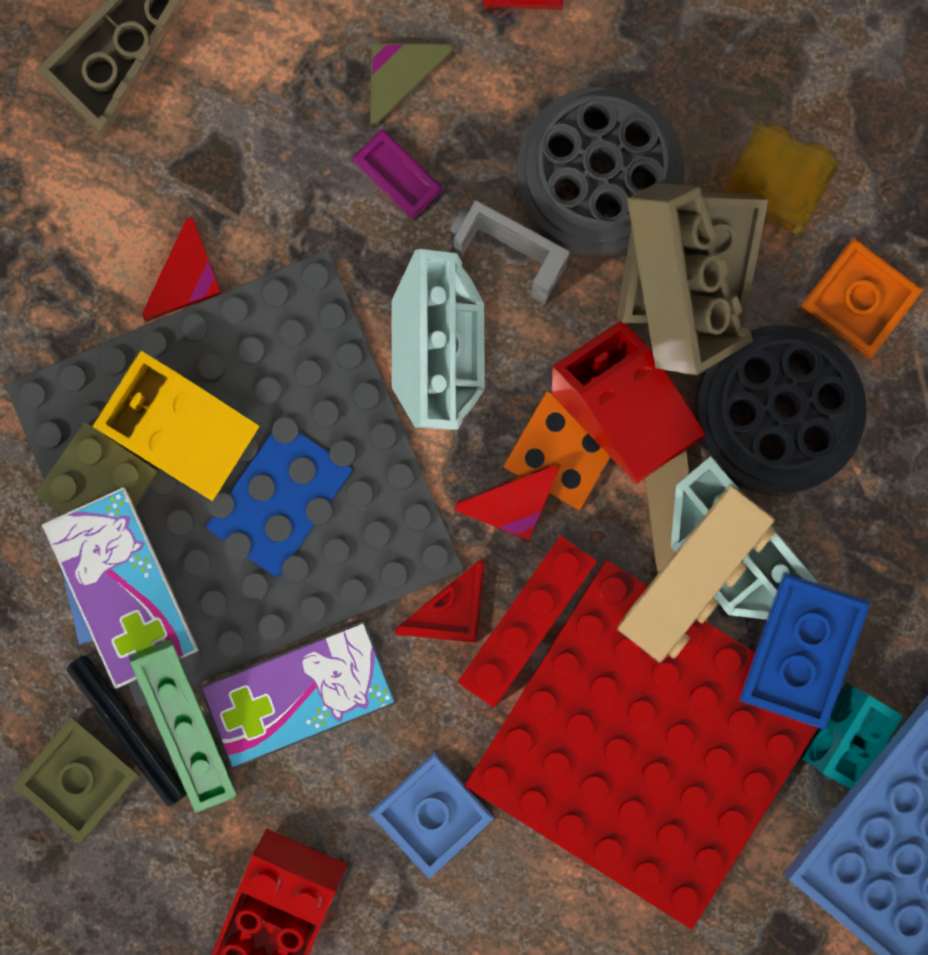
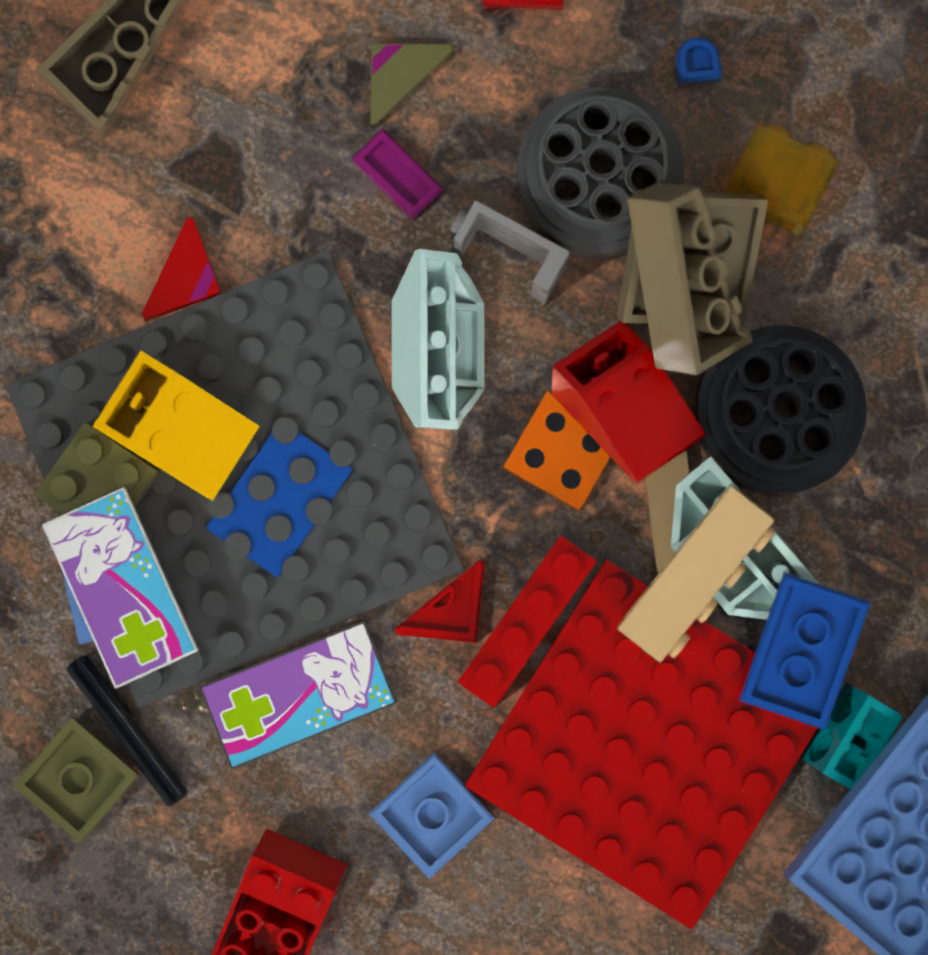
(182, 725): plate -> none
(514, 503): red tile -> none
(698, 62): none -> blue tile
(861, 298): orange tile -> none

